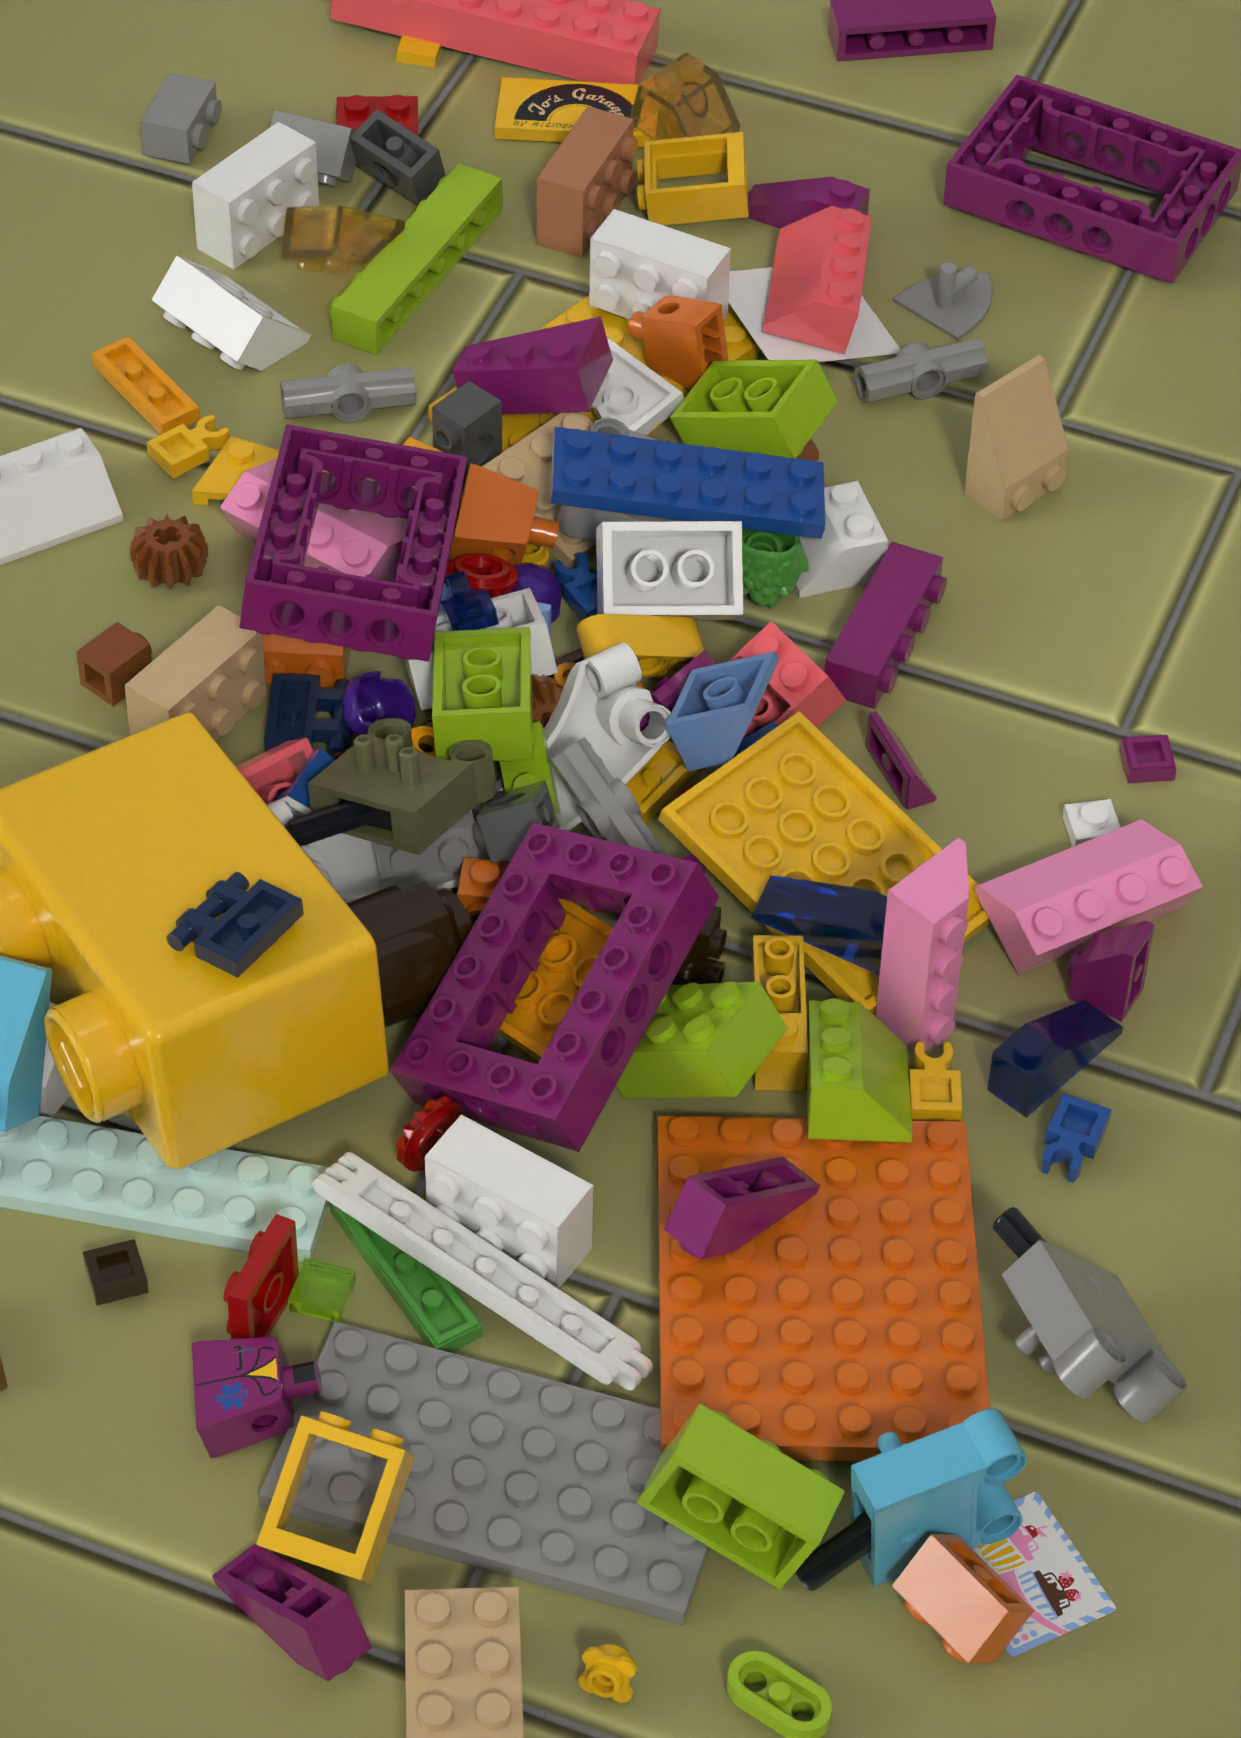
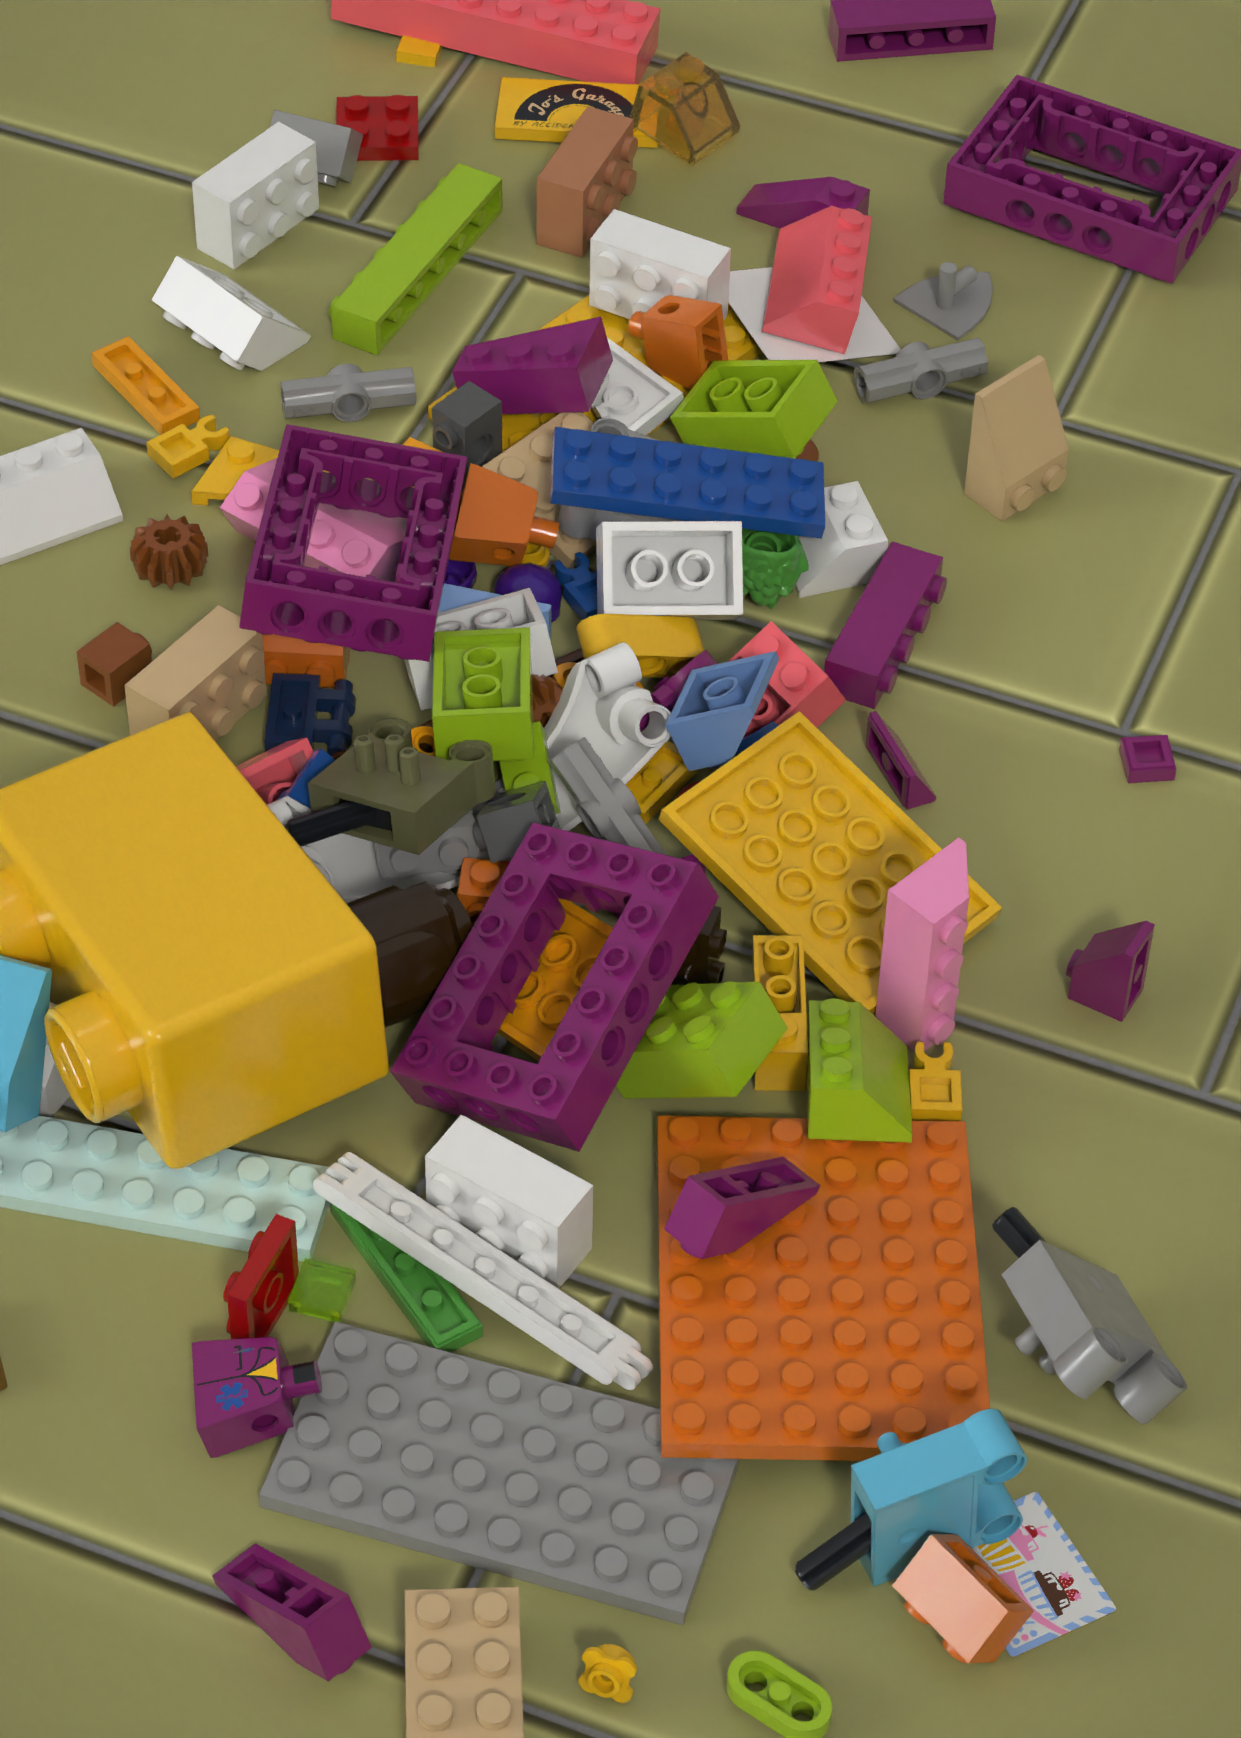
(115, 1272): dark brown plate -> none
(180, 118): light grey brick -> none
(245, 930): dark blue plate -> none
(335, 236): clear yellow slope -> none
(374, 699): dark purple hair -> none
(380, 1444): yellow window -> none
(397, 157): dark grey brick -> none
(425, 1131): red gear -> none
(467, 607): clear blue plate -> none
(486, 572): red gear -> none
(694, 158): yellow window -> none
(741, 1496): lime brick -> none
(828, 916): clear blue slope -> none
(1048, 1054): clear blue slope -> none
(1074, 1133): blue plate -> none
(1086, 890): bright pink slope -> none
(1089, 820): white plate -> none

